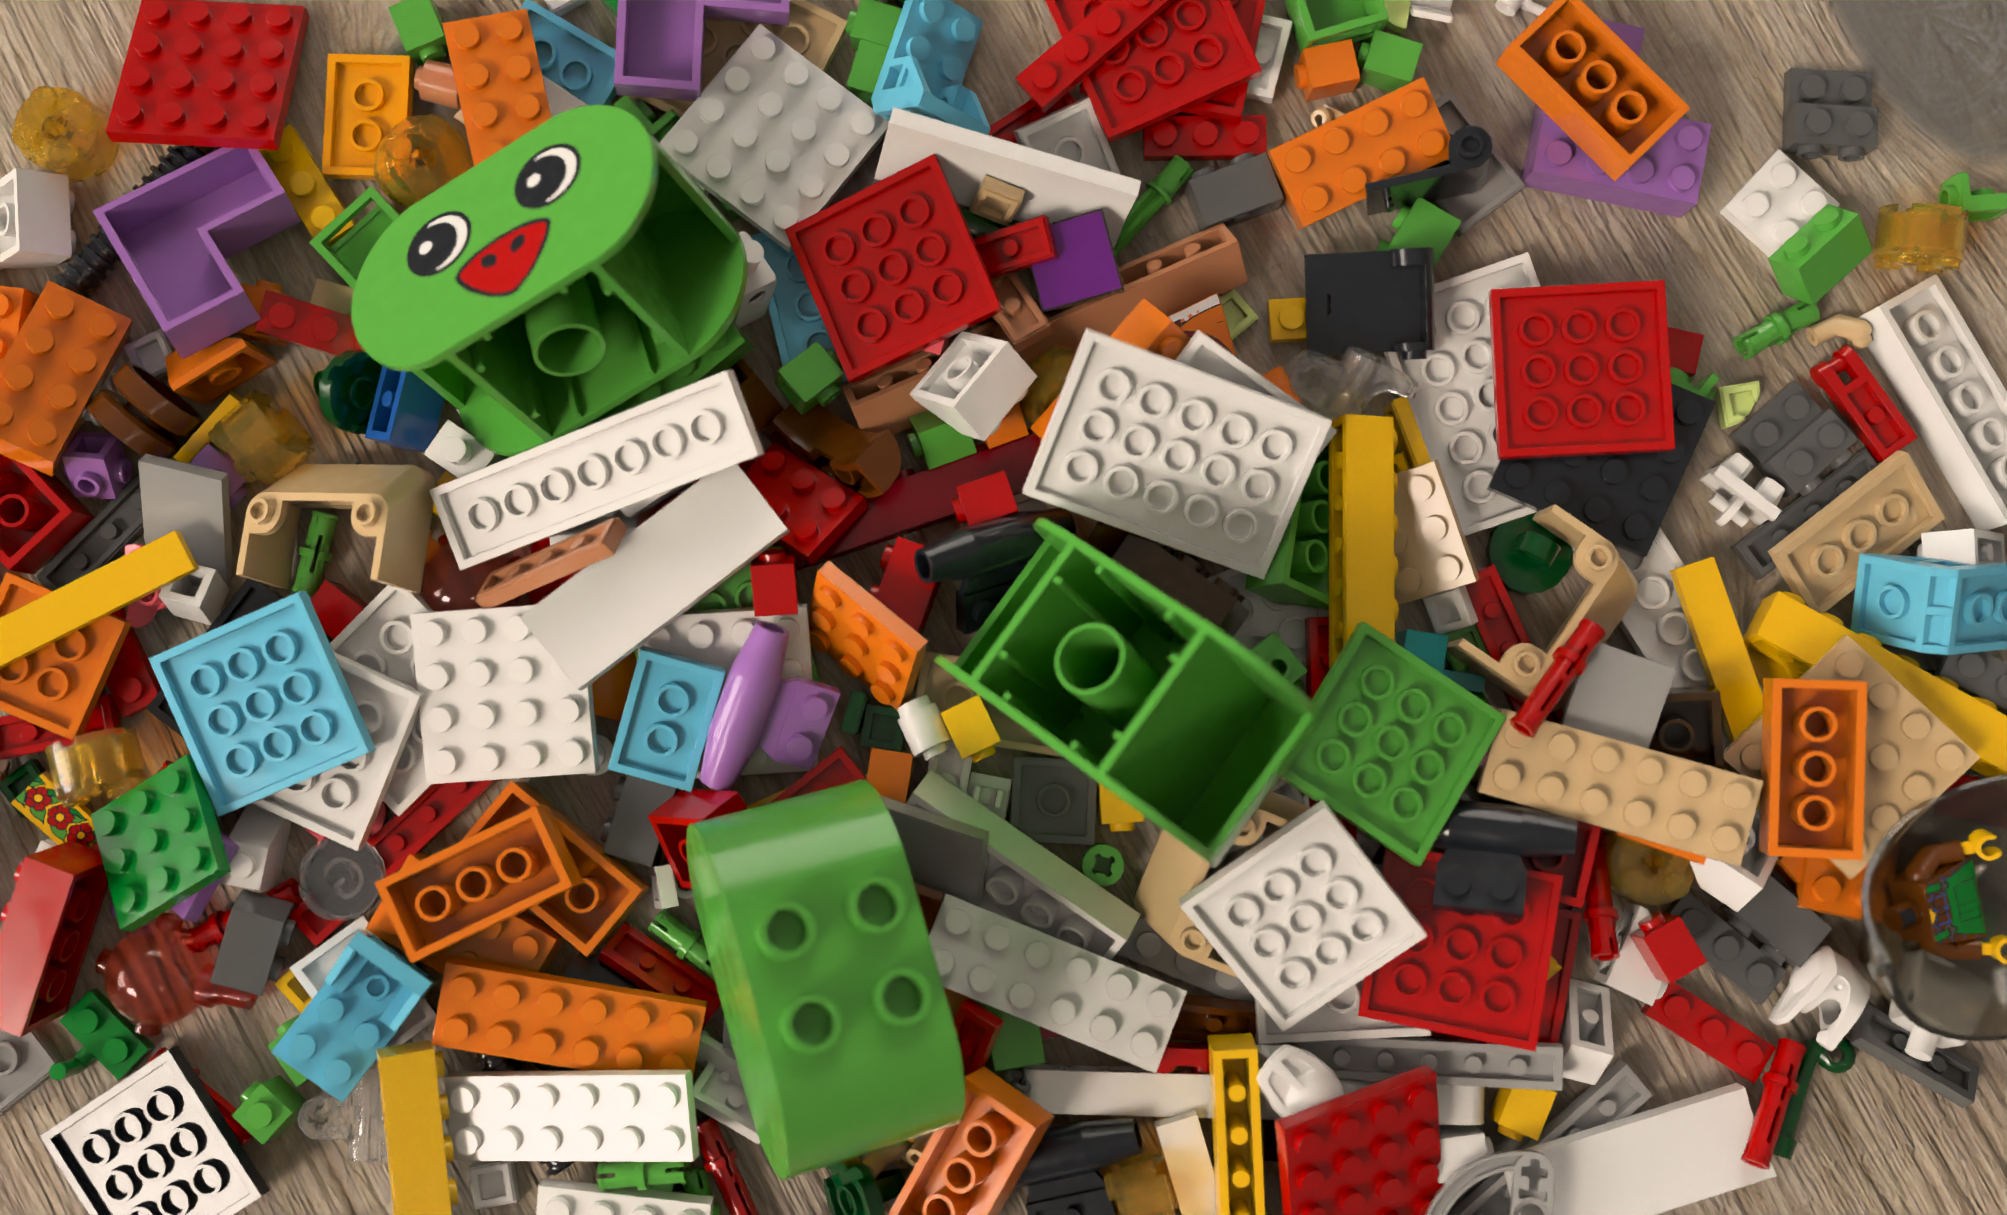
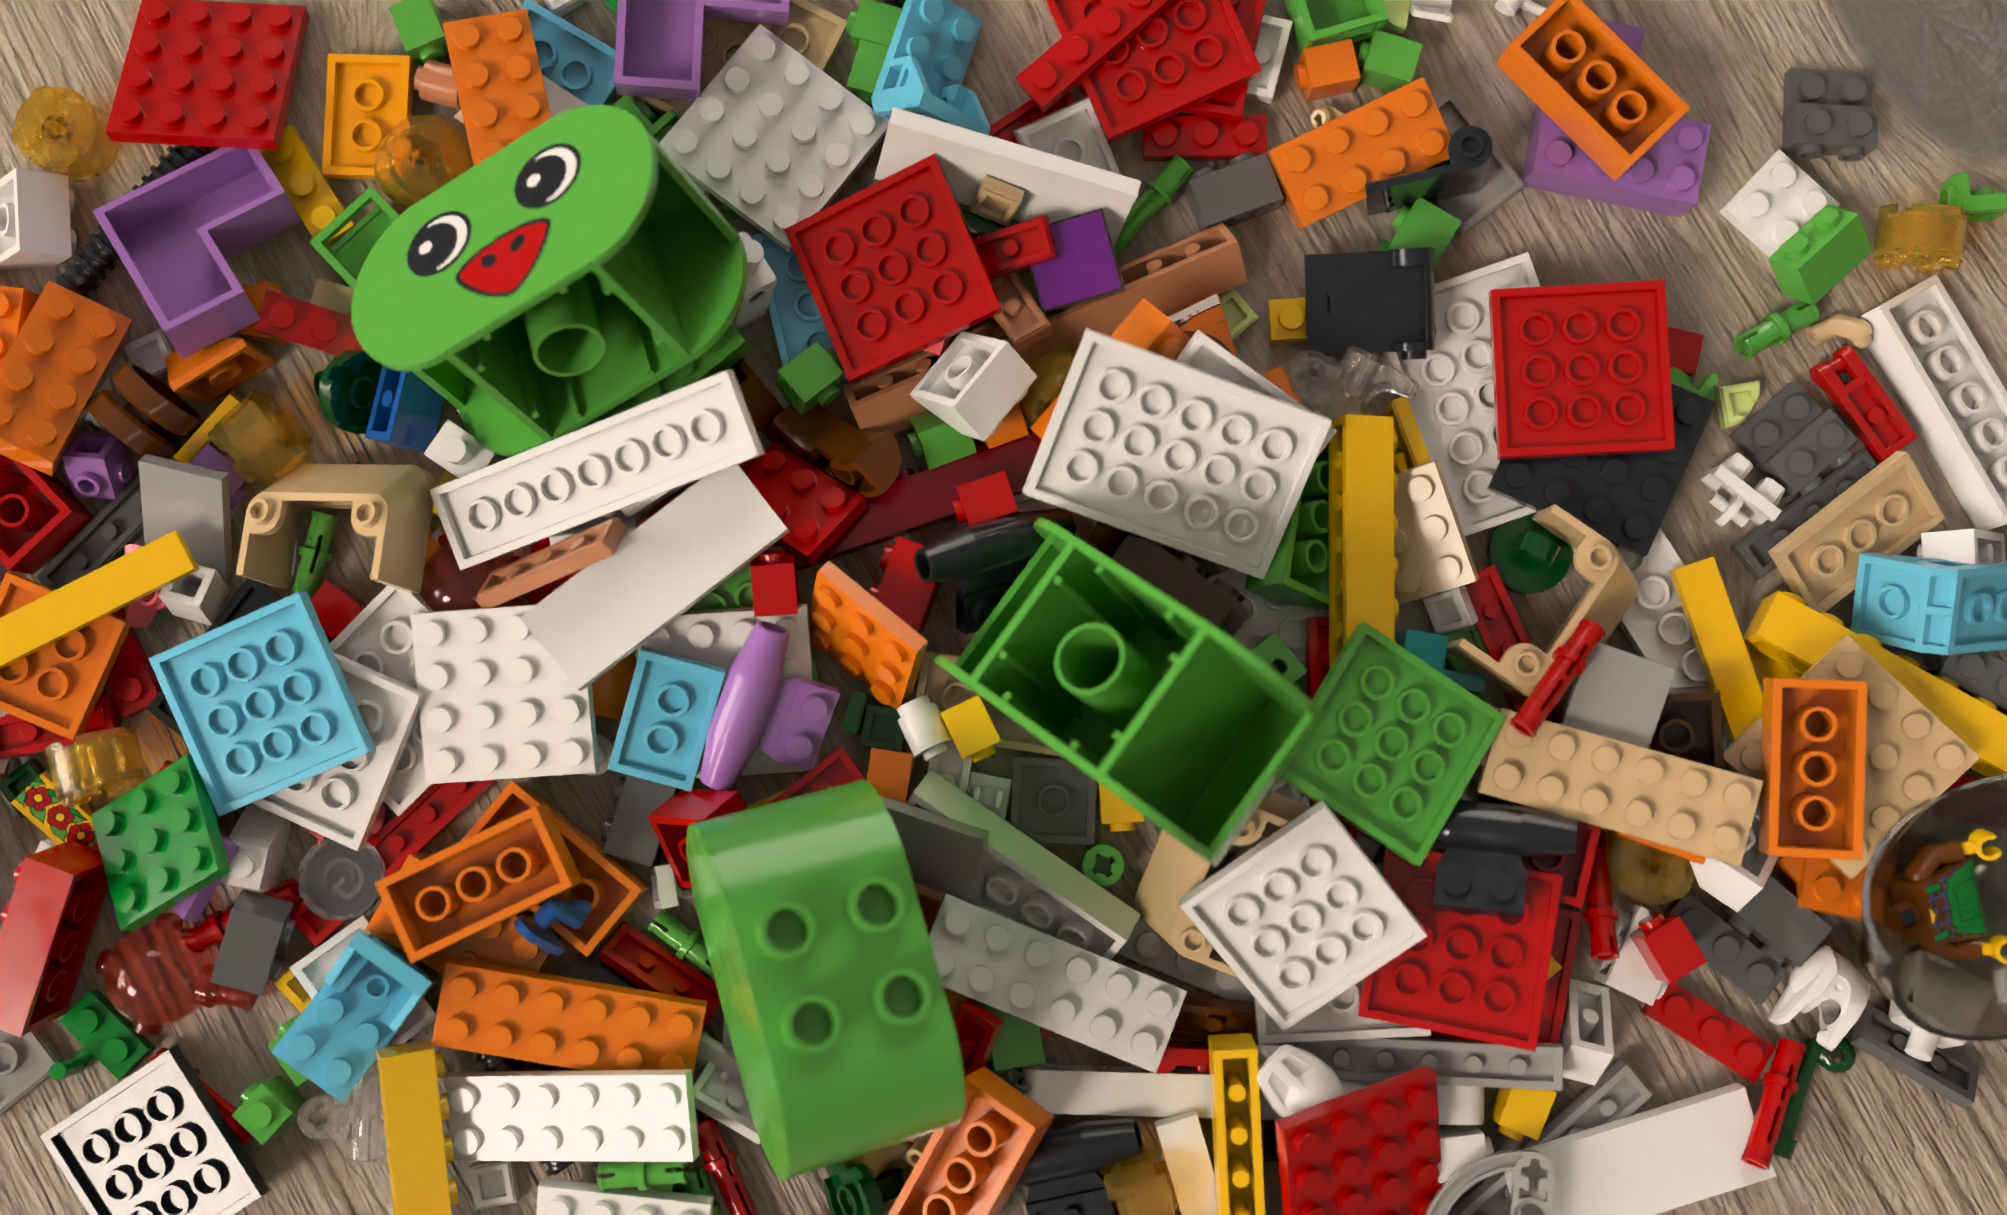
(538, 931): none -> blue piece

